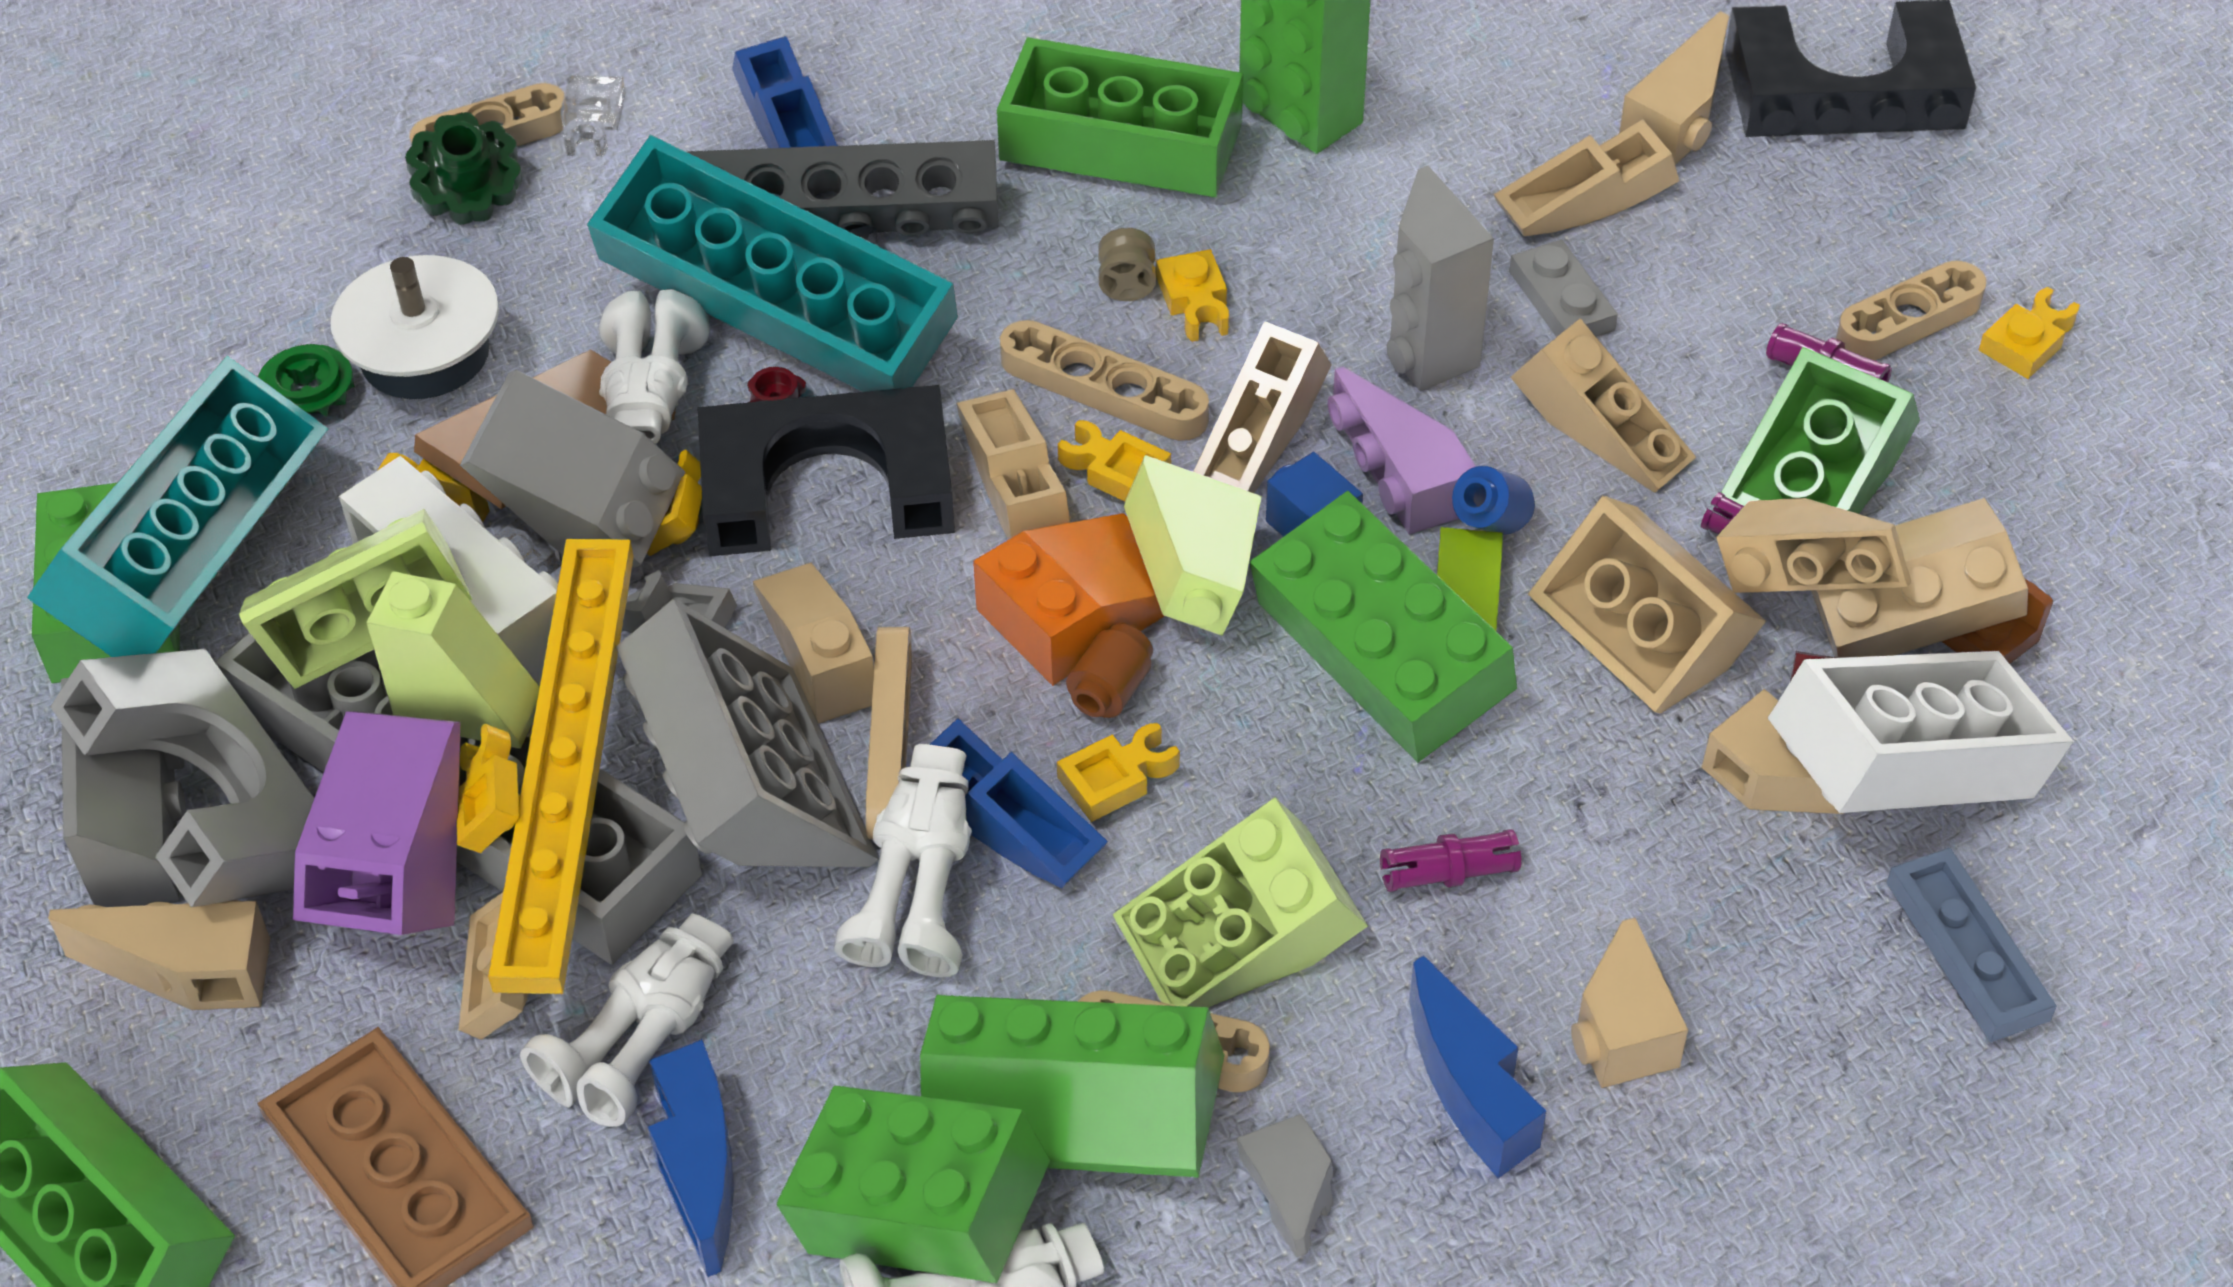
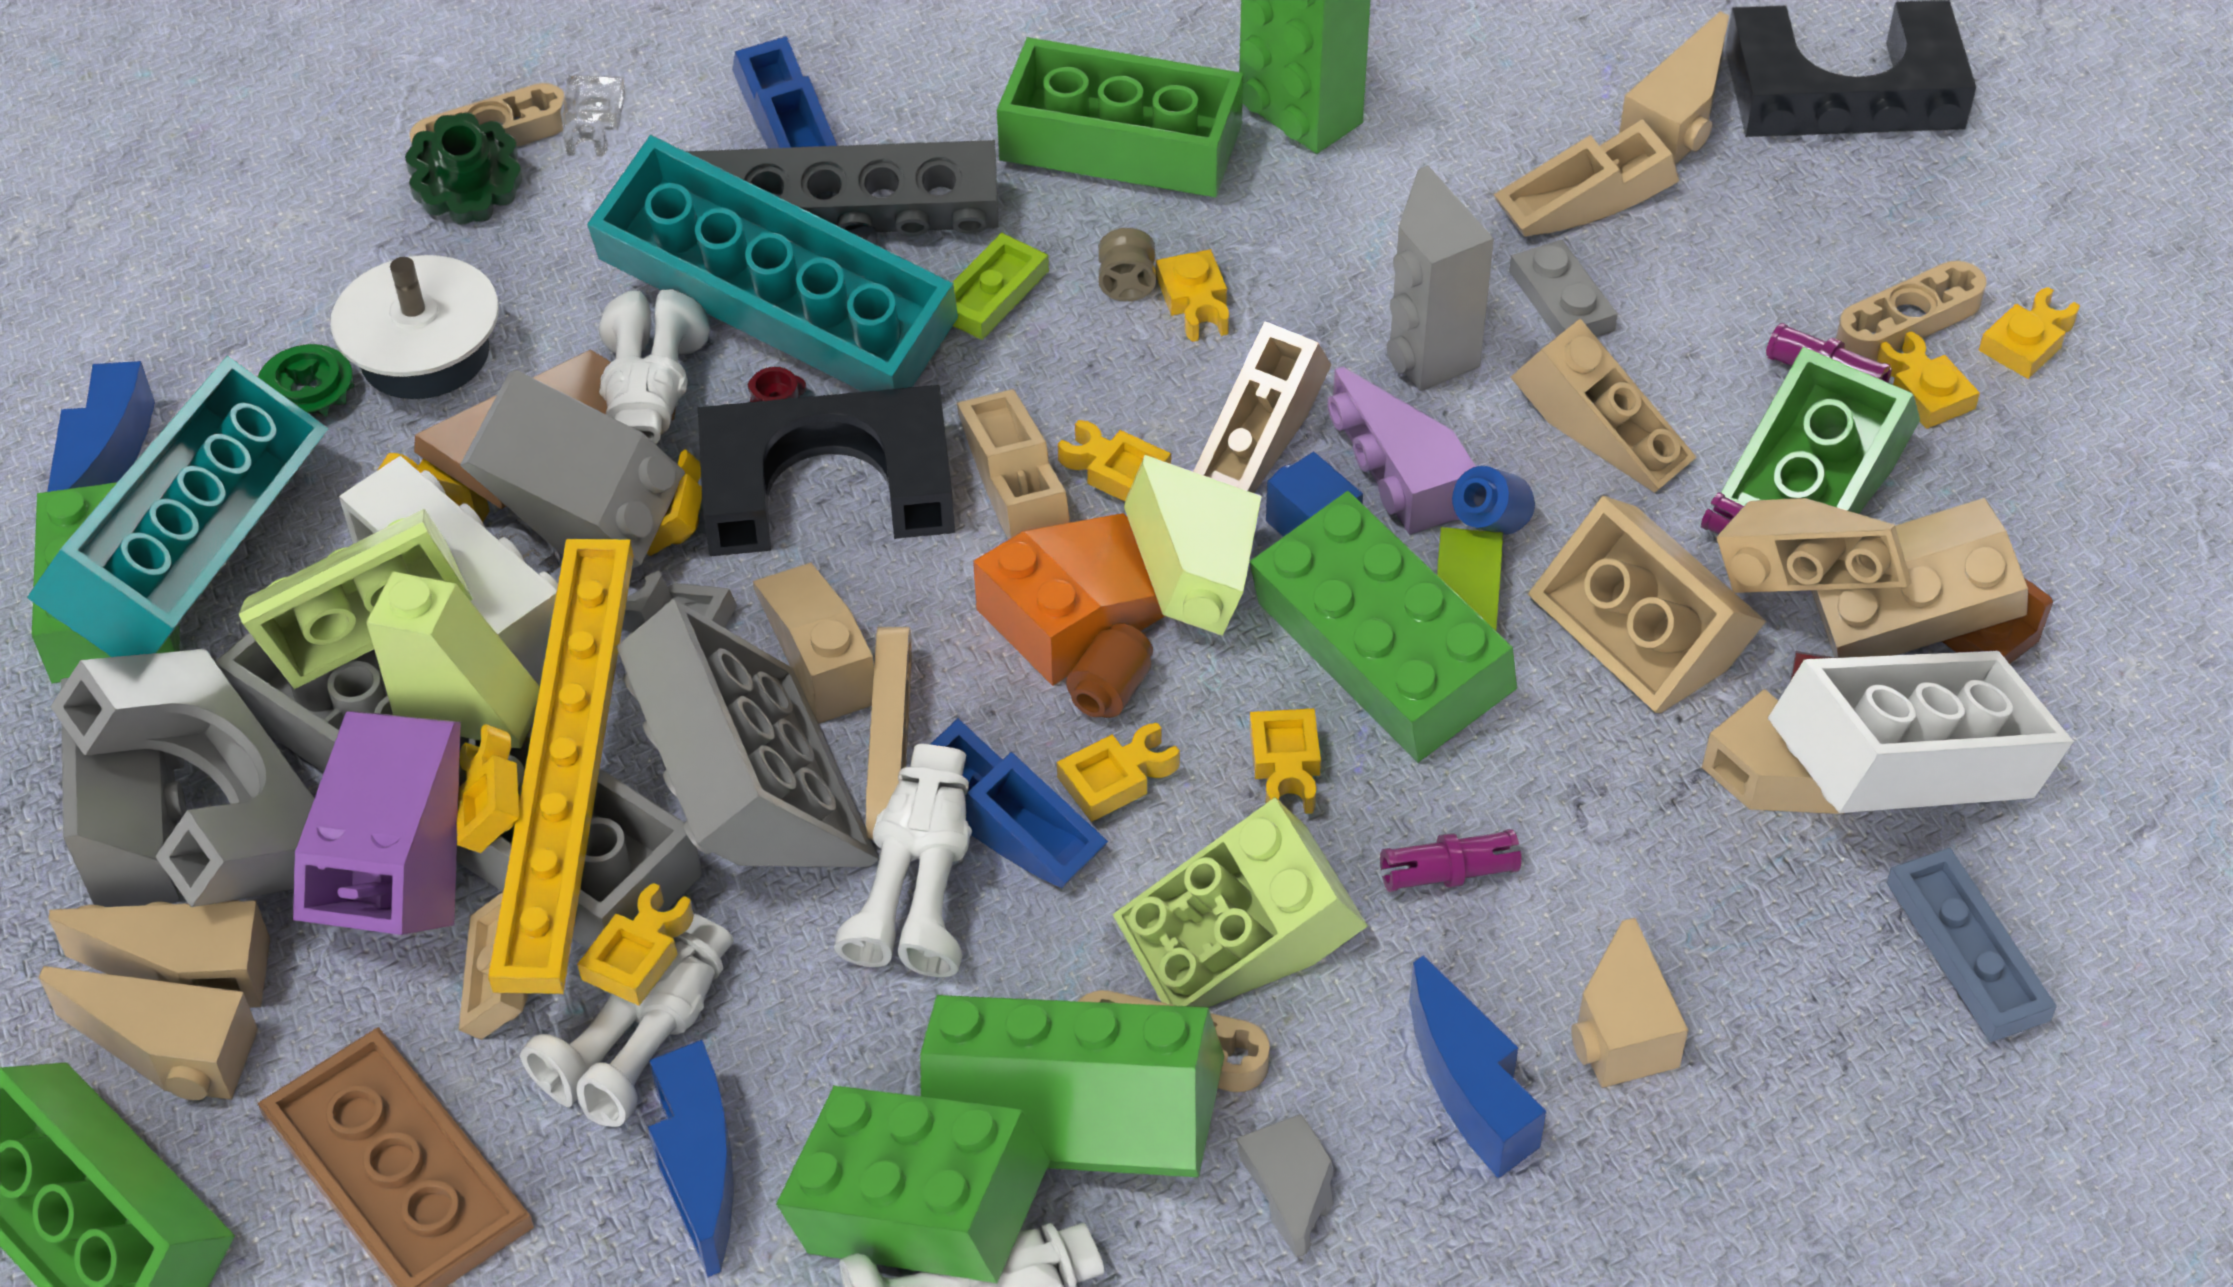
(104, 438): none -> blue slope
(169, 1032): none -> tan slope
(637, 952): none -> yellow plate
(996, 283): none -> lime plate
(1166, 407): tan beam -> none
(1286, 753): none -> yellow plate
(1937, 383): none -> yellow plate

